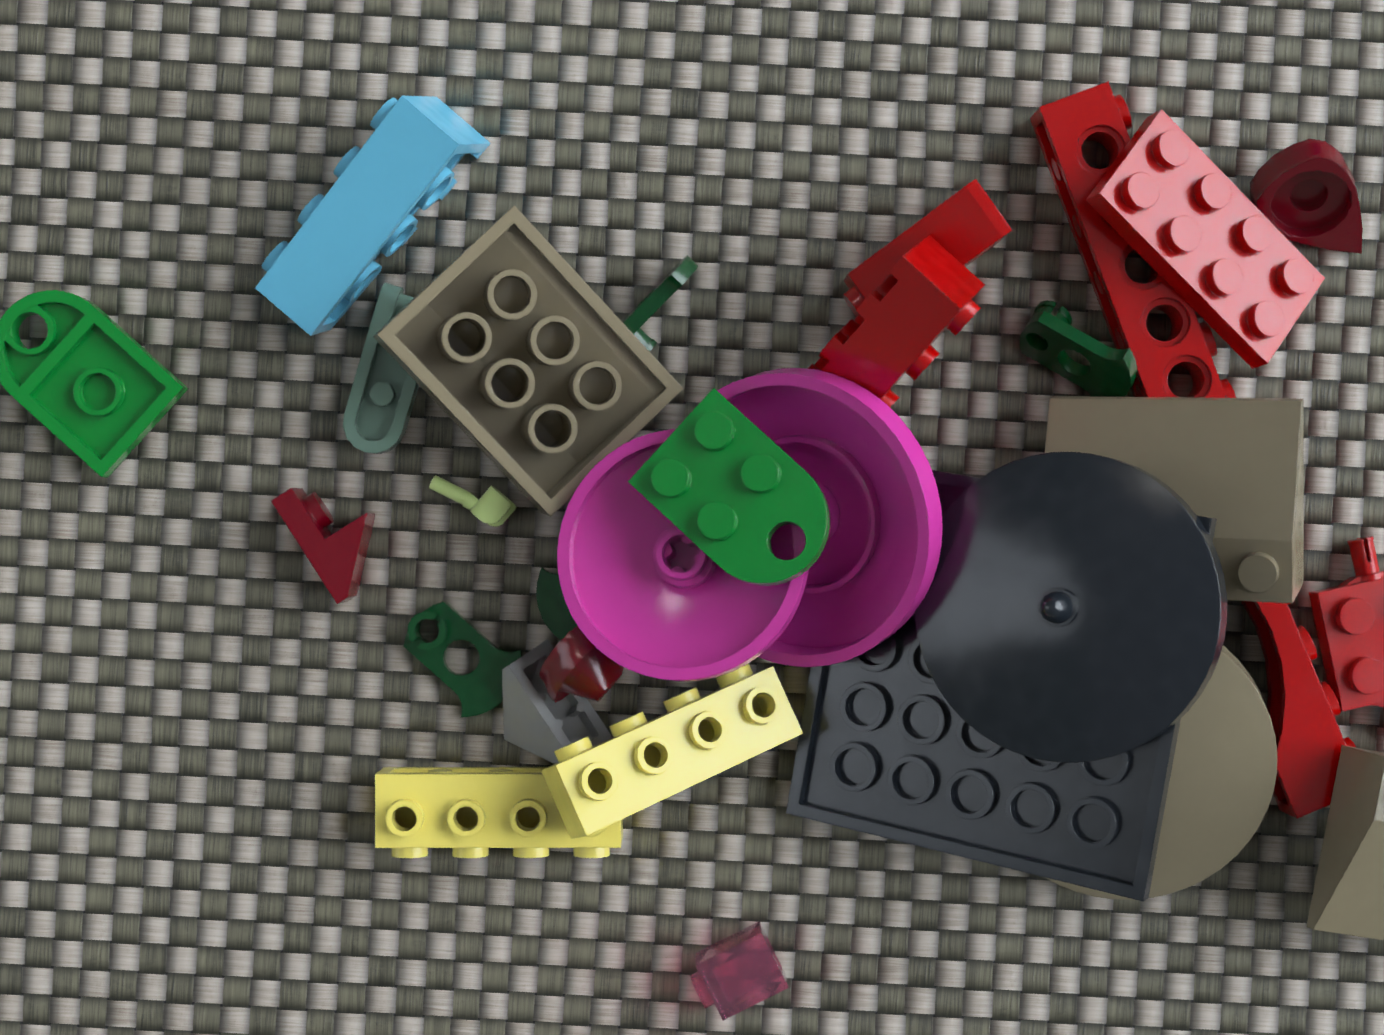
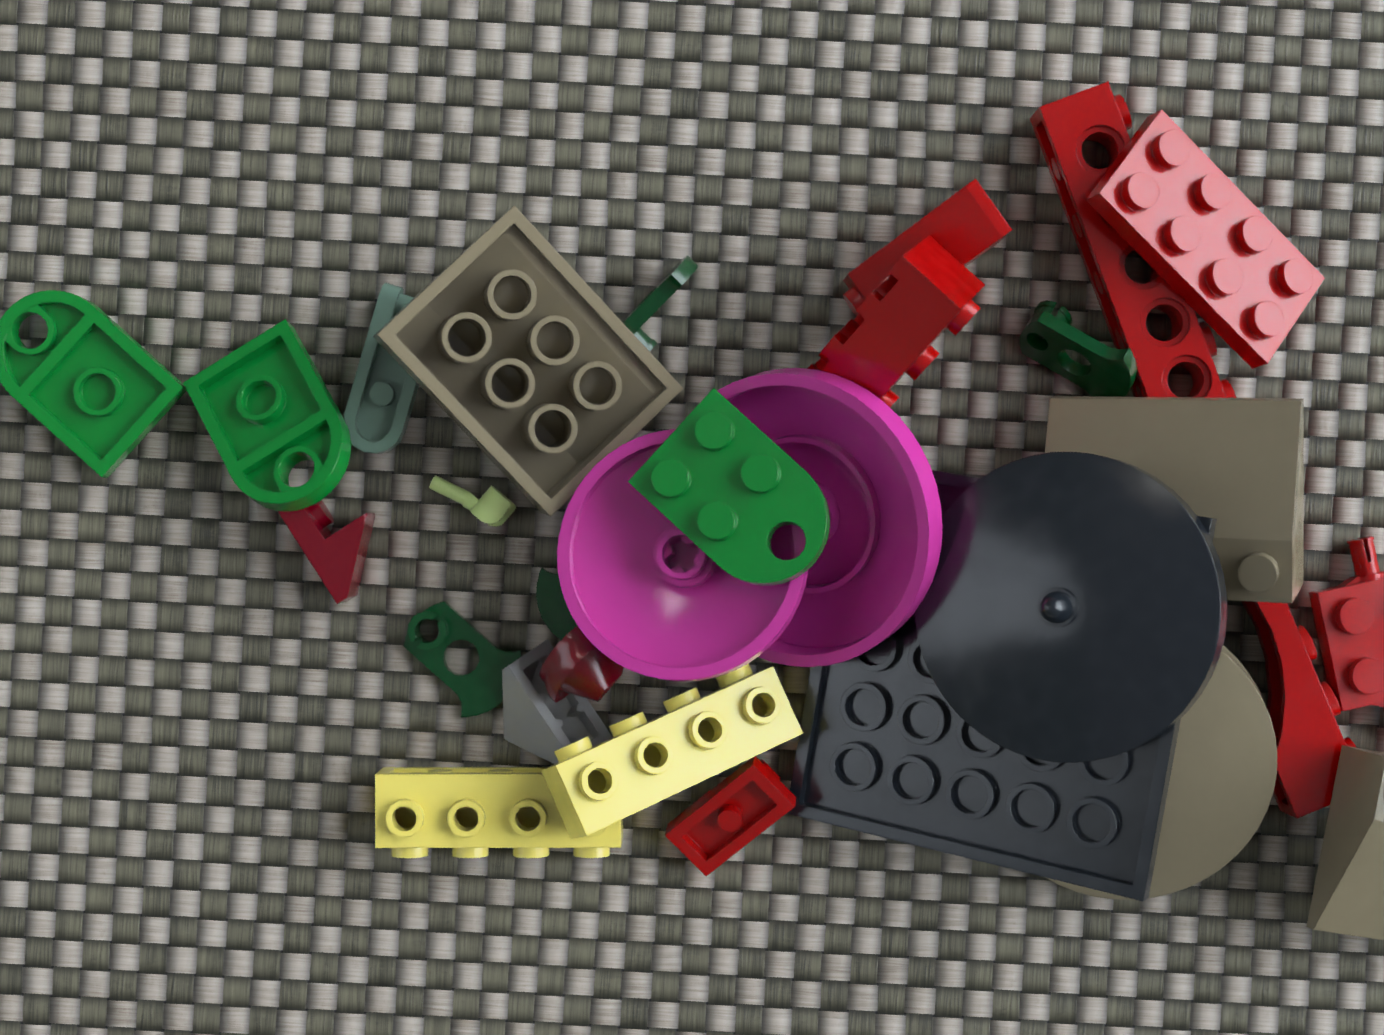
(268, 415): none -> green plate
(367, 210): medium azure wedge -> none
(730, 815): none -> red plate
(738, 972): clear pink brick -> none
(1310, 196): dark red piece -> none

